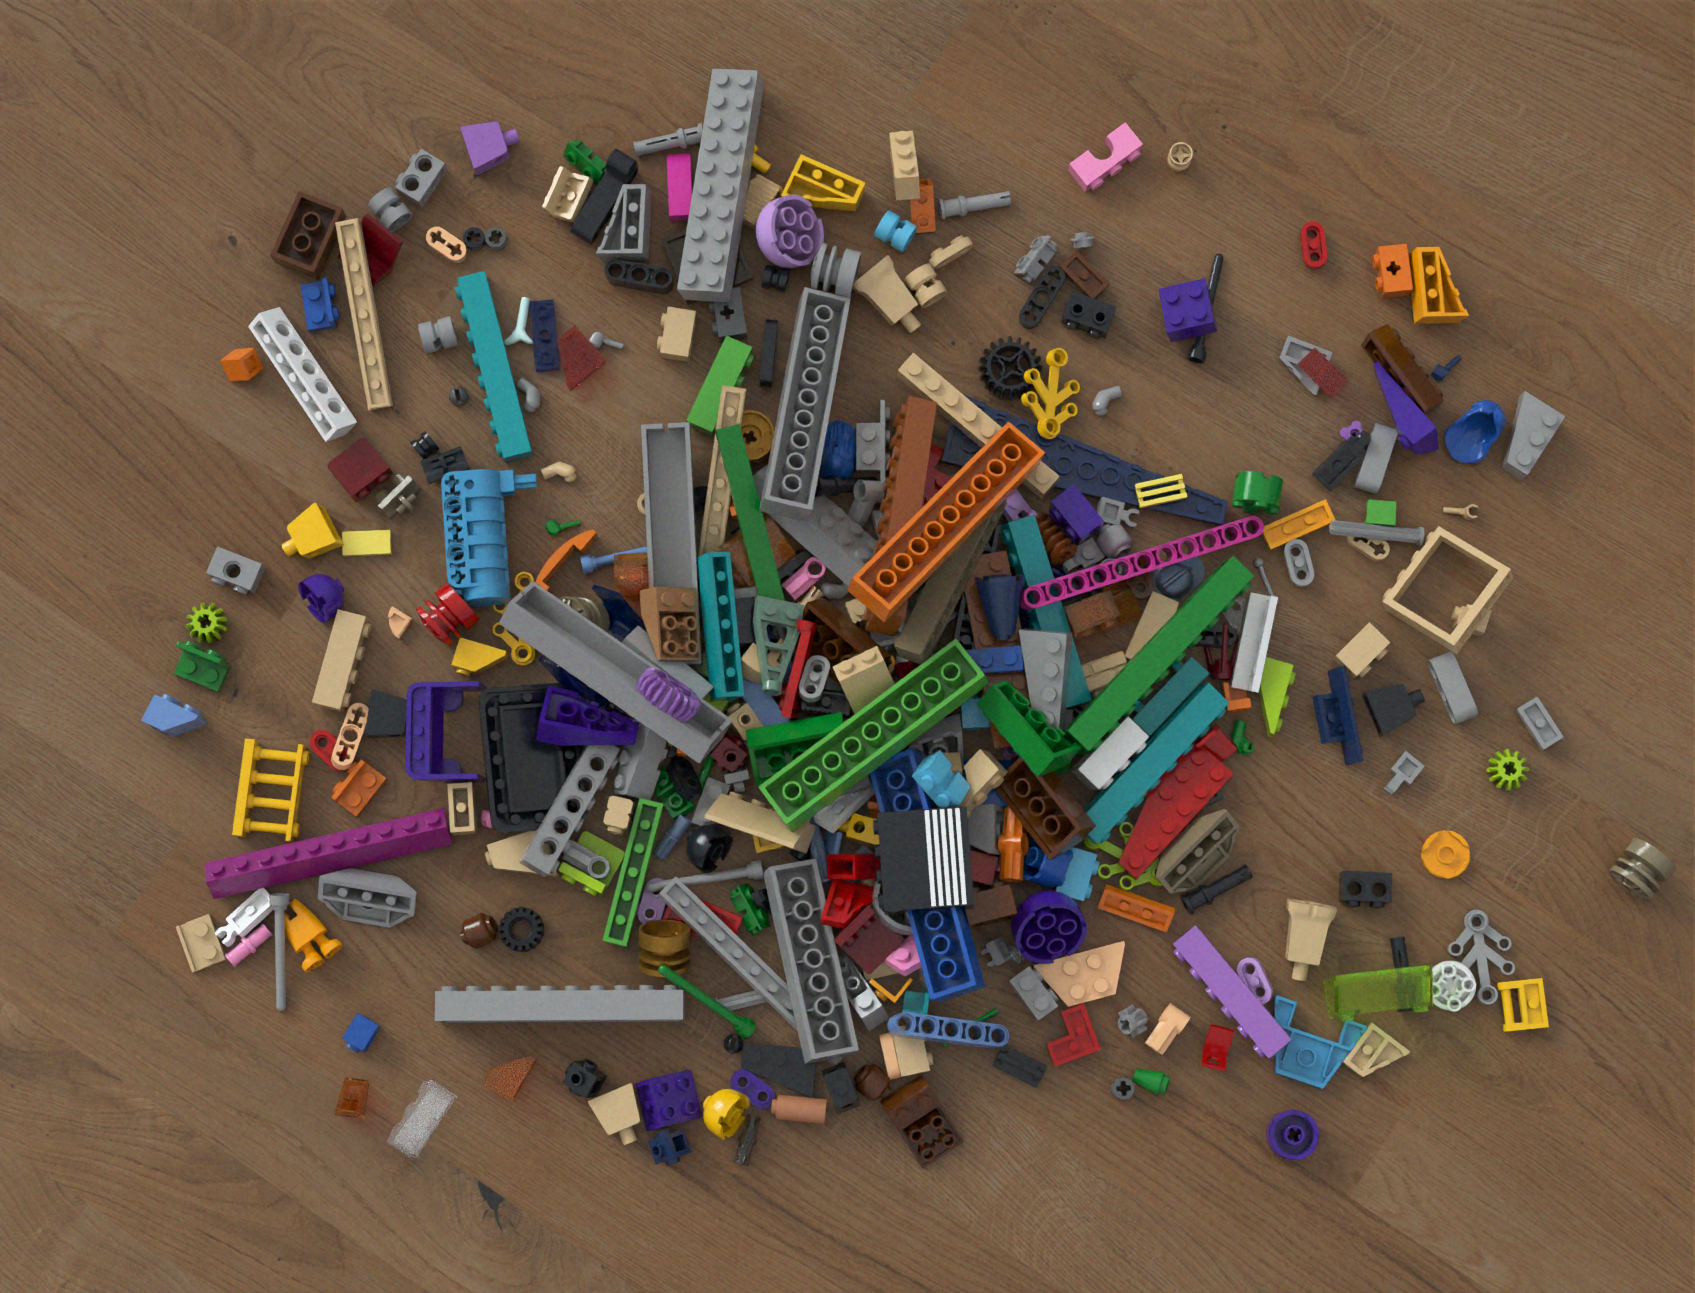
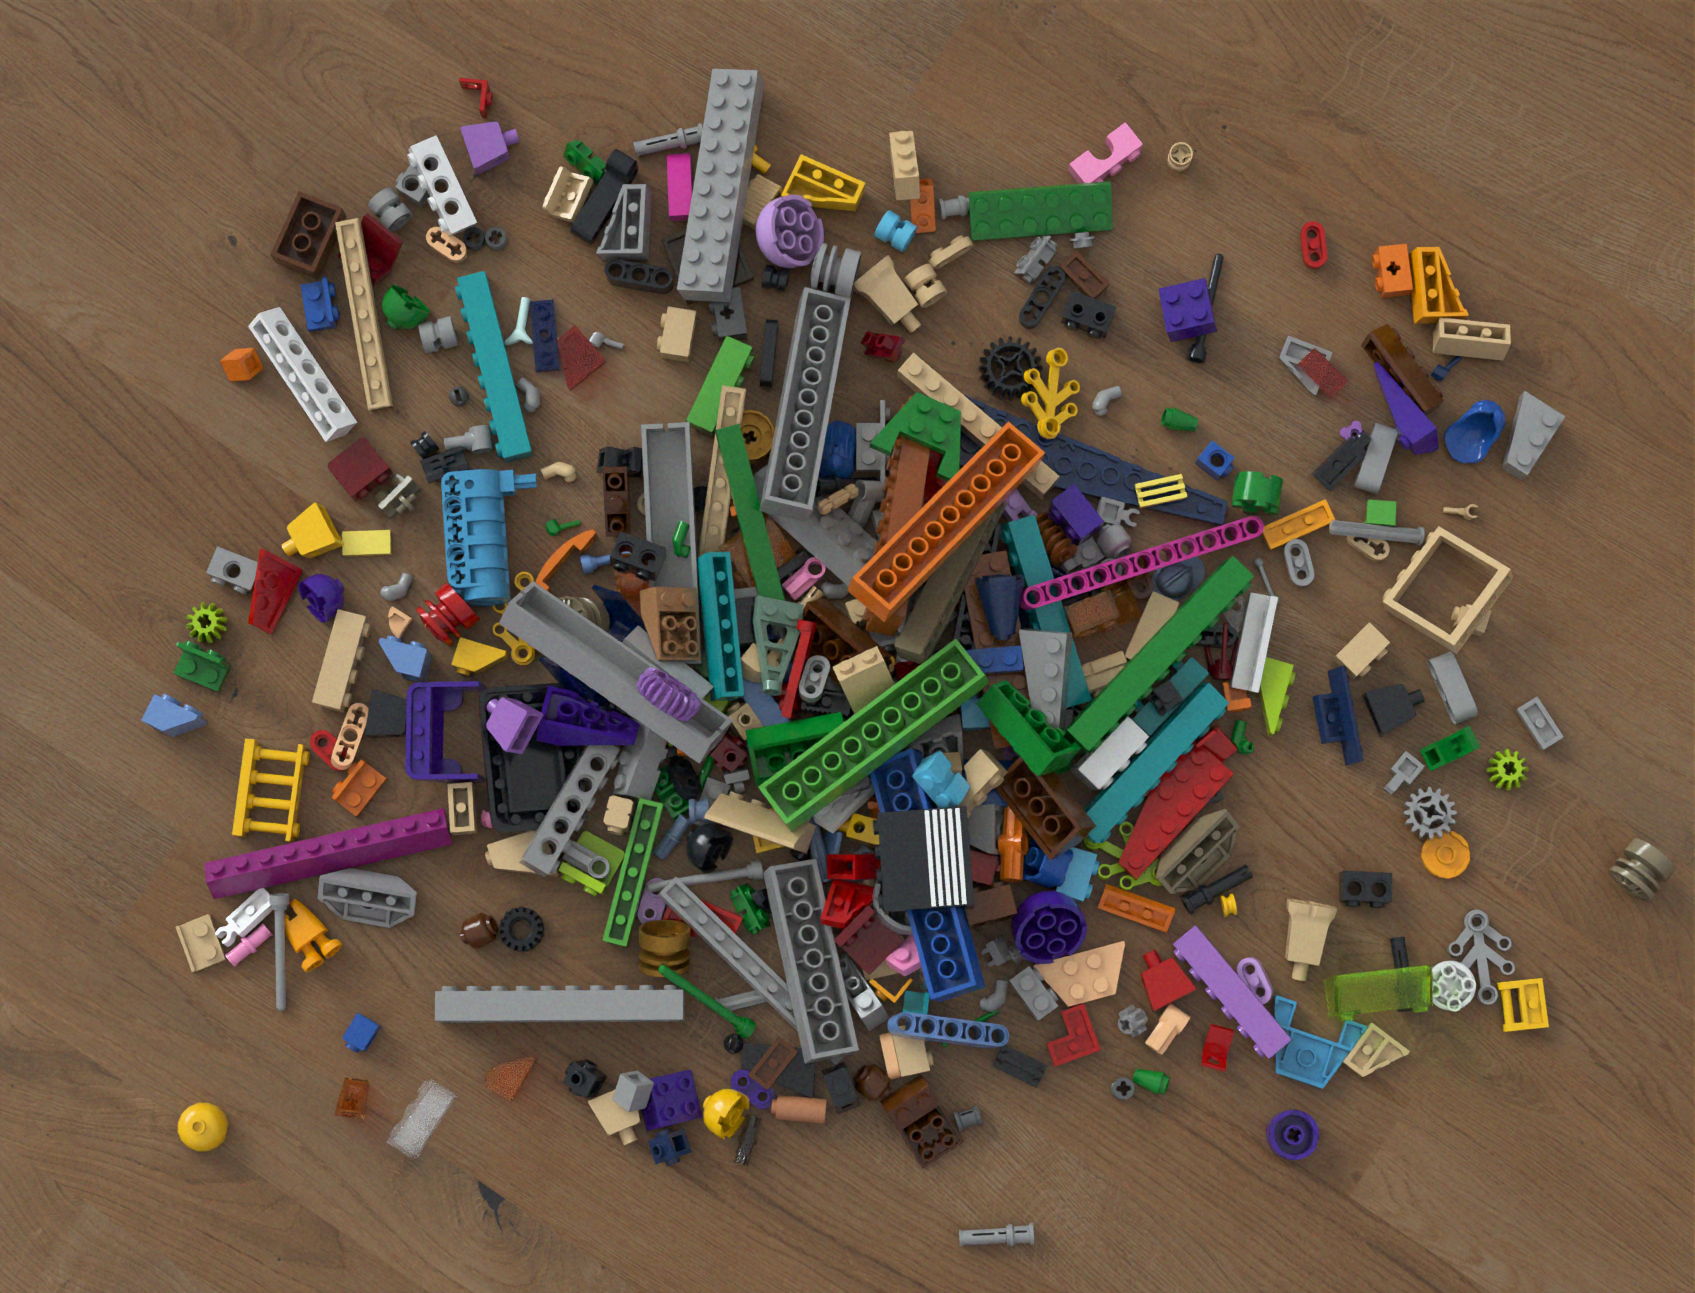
(202, 1127): none -> yellow cylinder
(271, 590): none -> red wing
(397, 591): none -> light grey arm
(403, 309): none -> green cylinder
(409, 661): none -> medium blue slope
(432, 150): none -> white brick
(476, 440): none -> light grey pin
(486, 96): none -> red bracket
(512, 723): none -> medium lavender torso
(616, 457): none -> black brick
(616, 500): none -> reddish brown slope
(633, 1091): none -> light grey panel
(641, 551): none -> black brick
(678, 540): none -> green arm
(698, 809): none -> sand blue wheel
(773, 1063): none -> reddish brown plate
(837, 499): none -> tan axle
(883, 346): none -> dark red hips
(929, 425): none -> green wing
(967, 1118): none -> dark grey bush
(997, 999): none -> light grey arm
(1009, 1235): none -> light grey pin
(1040, 210): none -> green plate
(1164, 981): none -> red torso
(1165, 698): none -> black brick
(1178, 420): none -> green cone
(1211, 451): none -> blue brick
(1228, 905): none -> yellow bush
(1420, 810): none -> light grey gear
(1450, 748): none -> green brick
(1471, 338): none -> tan brick

